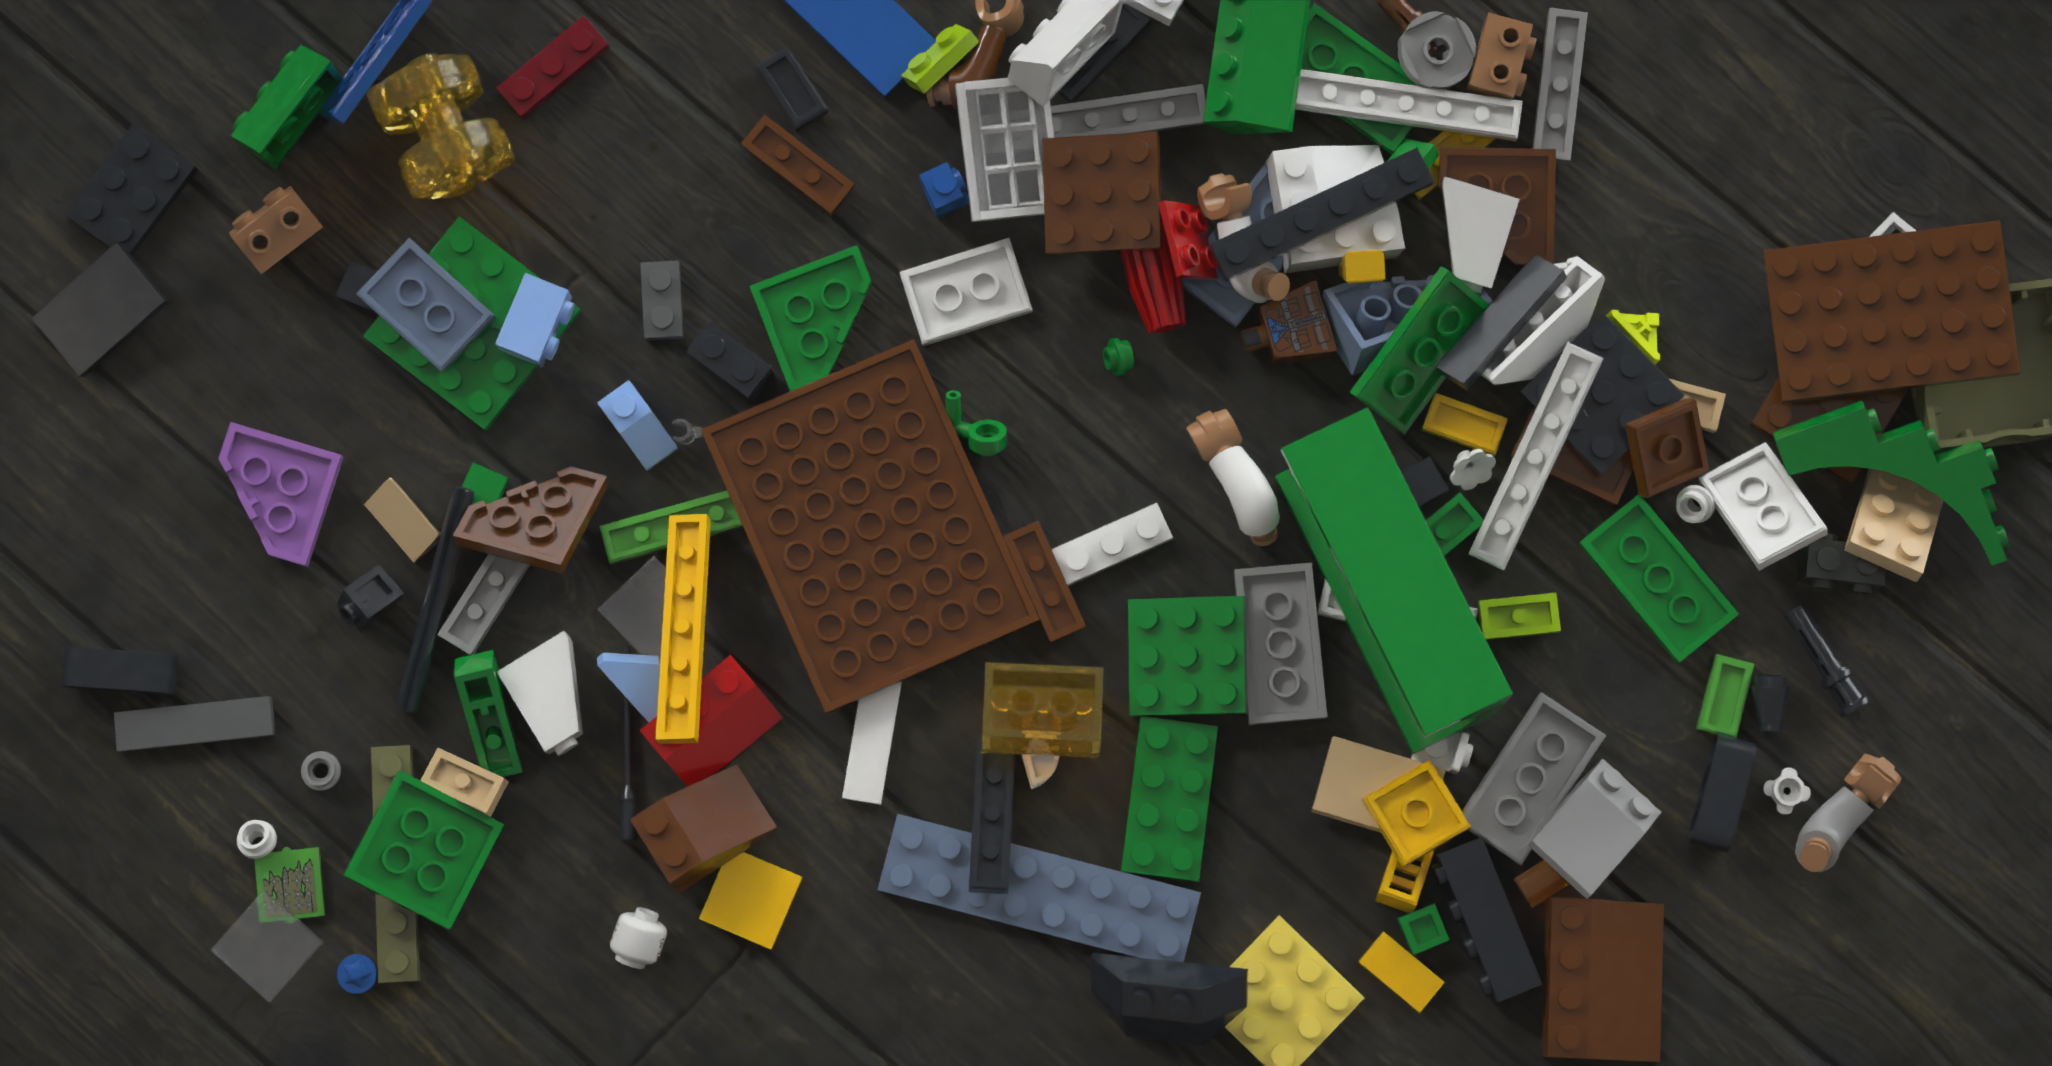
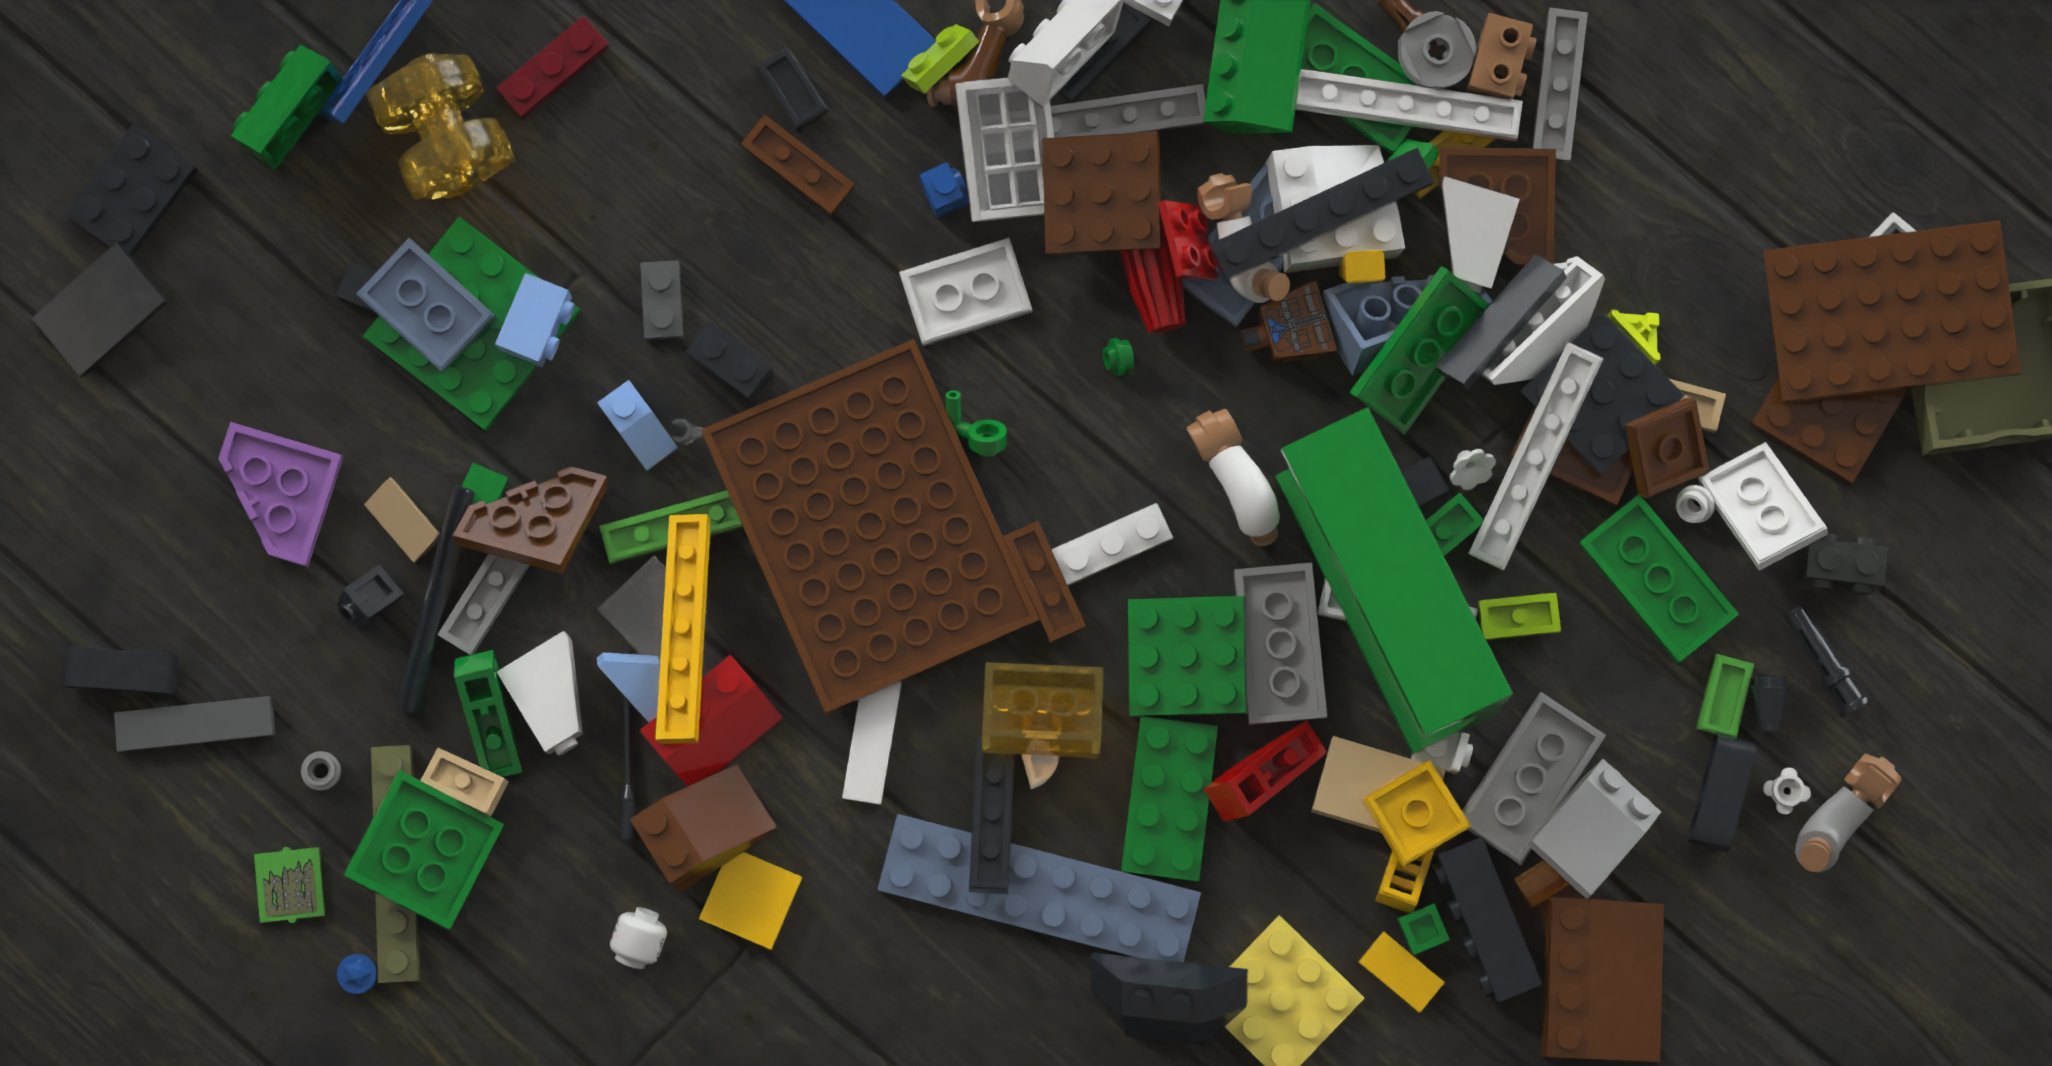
(252, 830): white plate -> none
(267, 946): clear tile -> none
(278, 233): medium nougat brick -> none
(812, 313): green plate -> none
(1265, 772): none -> red slope
(1464, 424): yellow tile -> none
(1894, 524): tan plate -> none
(1955, 475): green arch -> none

